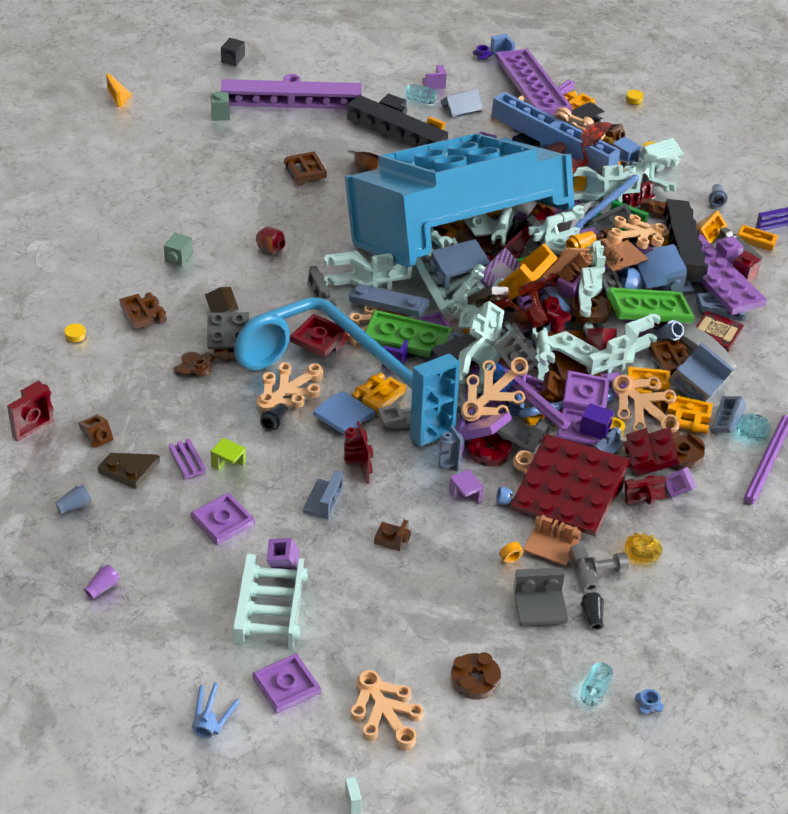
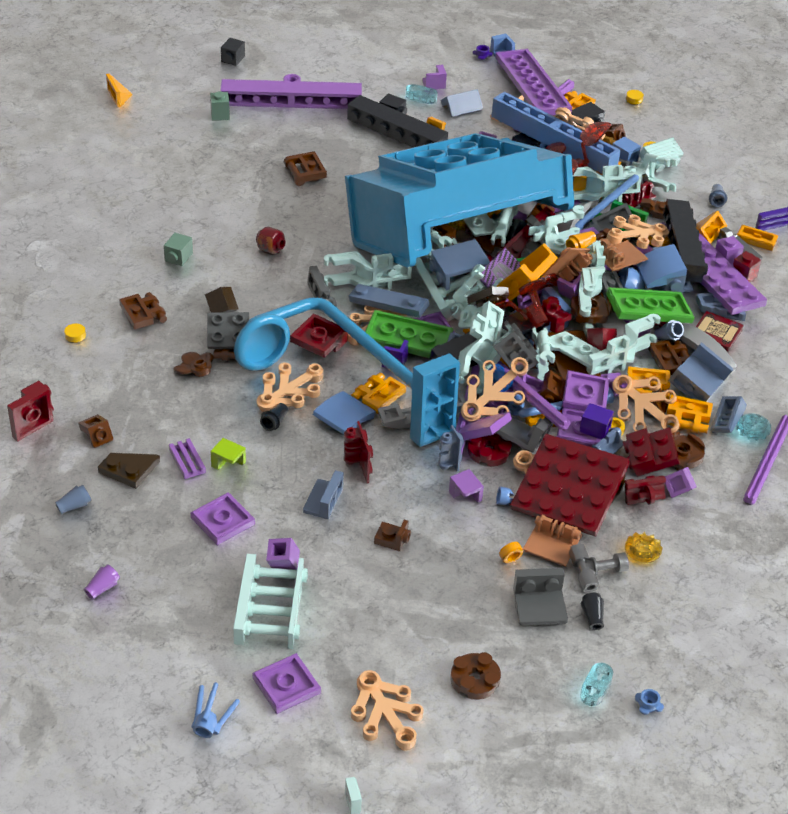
(365, 161): reddish brown piece -> none

